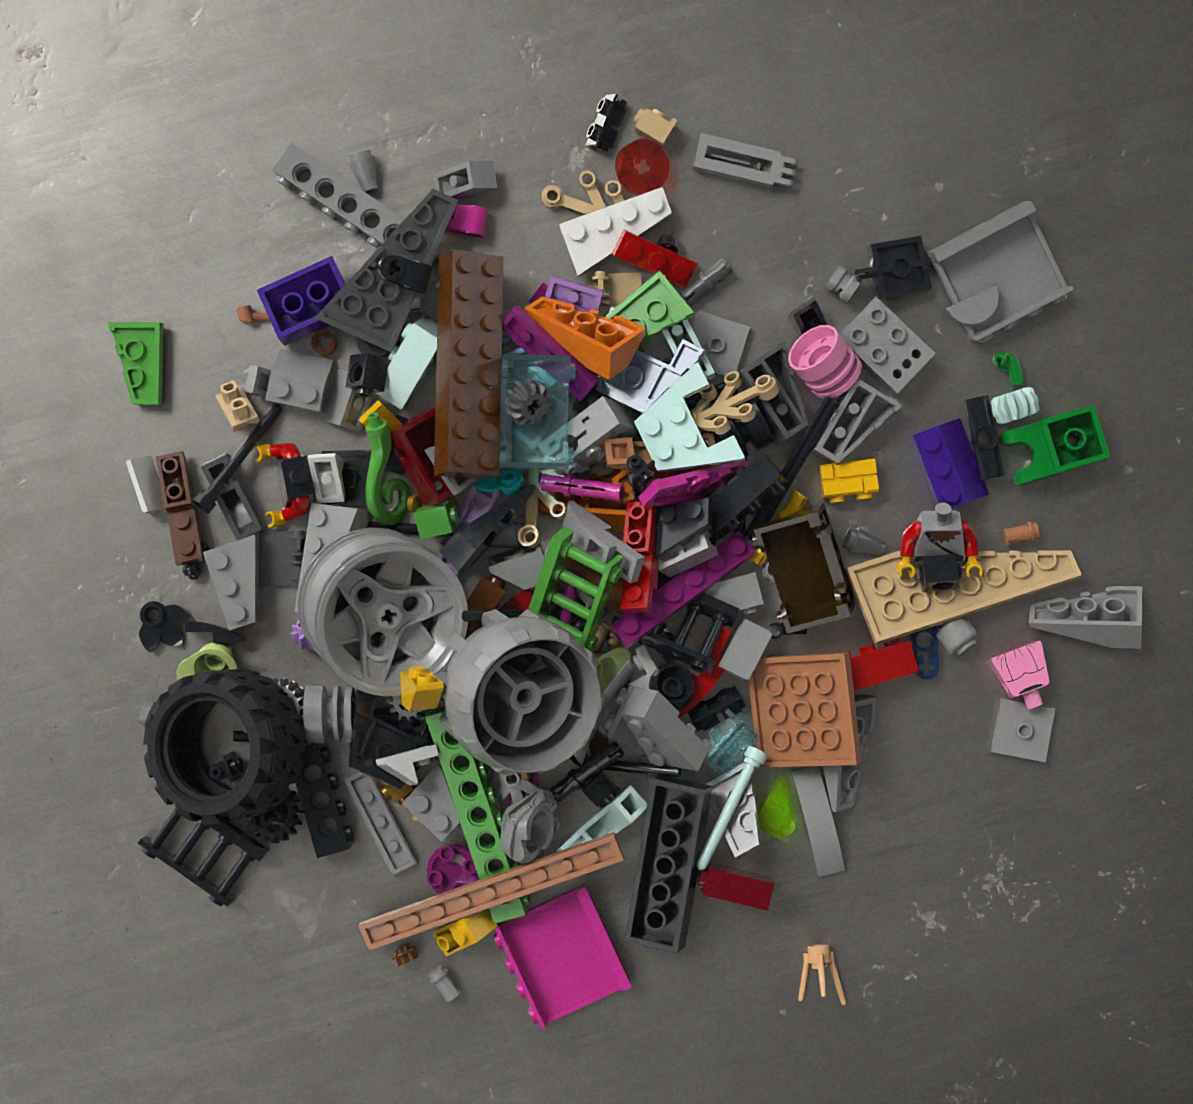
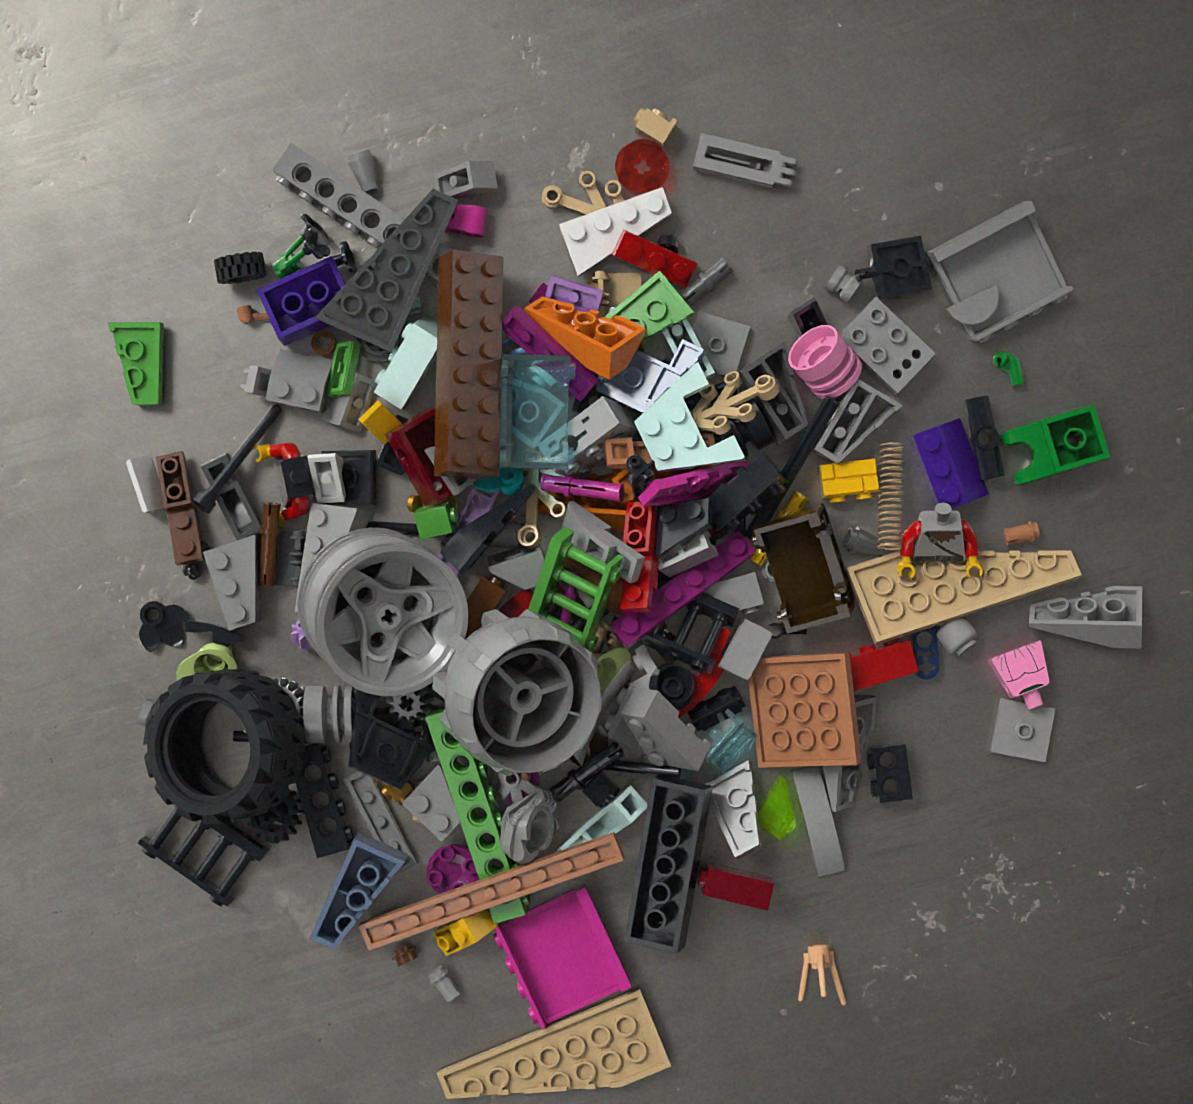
(229, 767): black hinge -> none
(236, 406): tan hips -> none
(240, 267): none -> black tyre
(269, 543): none -> reddish brown pin
(315, 242): none -> black plant
(343, 369): none -> bright green tile
(359, 882): none -> sand blue wedge
(366, 374): black brick -> none
(380, 443): bright green plant -> none
(402, 765): white slope -> none
(409, 274): black piece -> none
(420, 688): yellow slope -> none
(476, 615): black bar -> none
(528, 401): dark grey gear -> none
(585, 1051): none -> tan wing
(609, 112): black hinge -> none
(752, 760): light aqua piece -> none
(890, 493): none -> tan piece
(897, 771): none -> black brick
(939, 572): black brick -> none
(1015, 405): light aqua gear -> none

